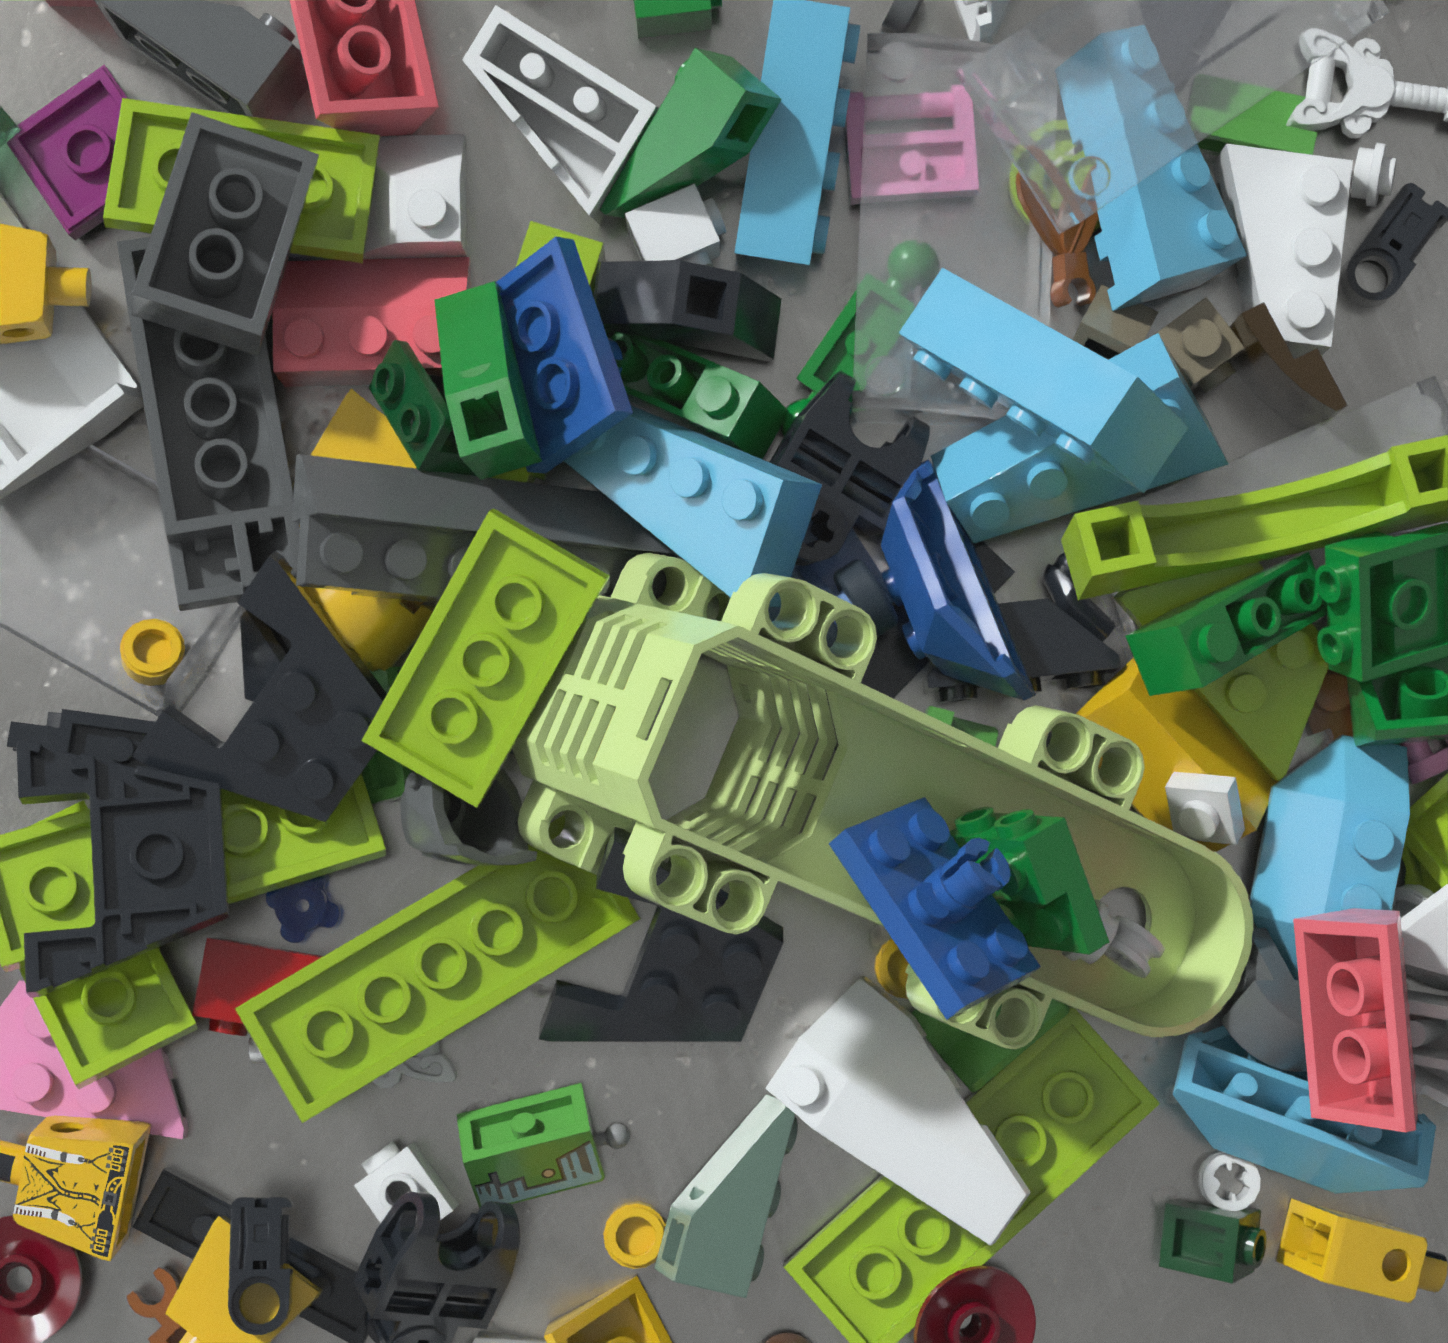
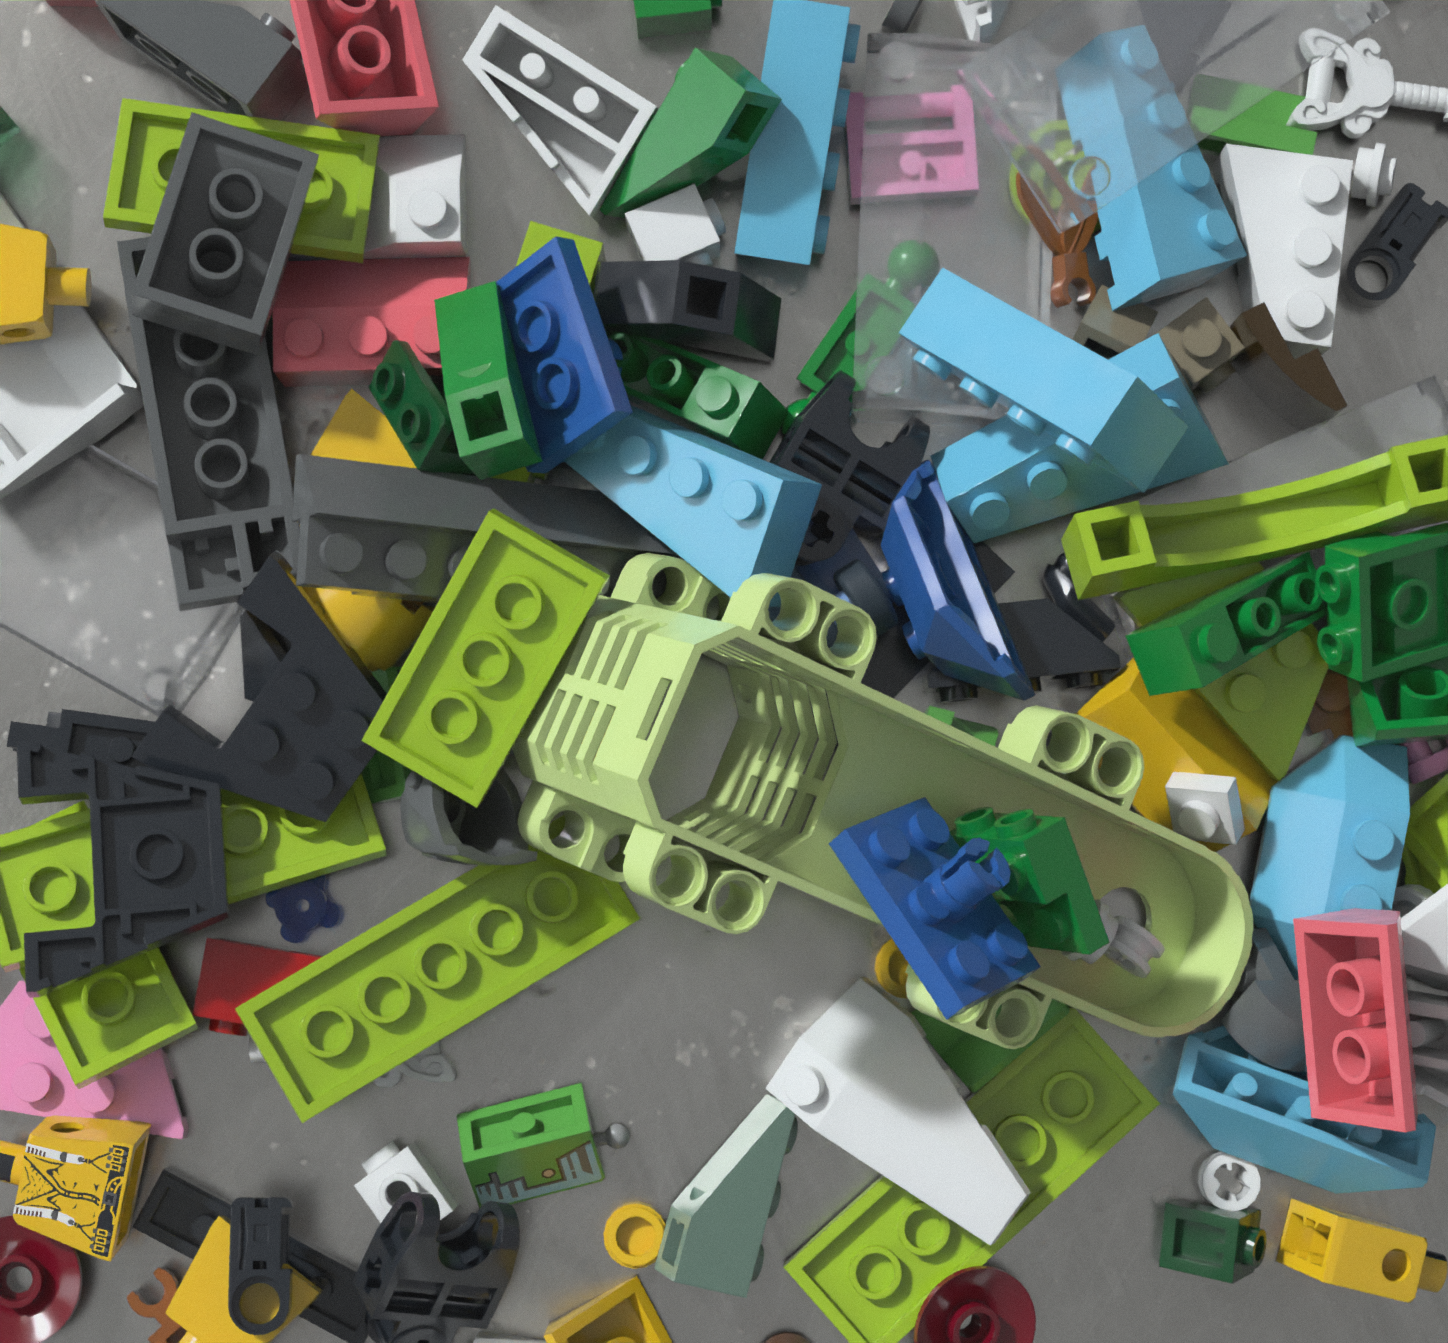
(71, 150): magenta plate -> none
(151, 651): yellow tile -> none
(684, 982): black wing -> none

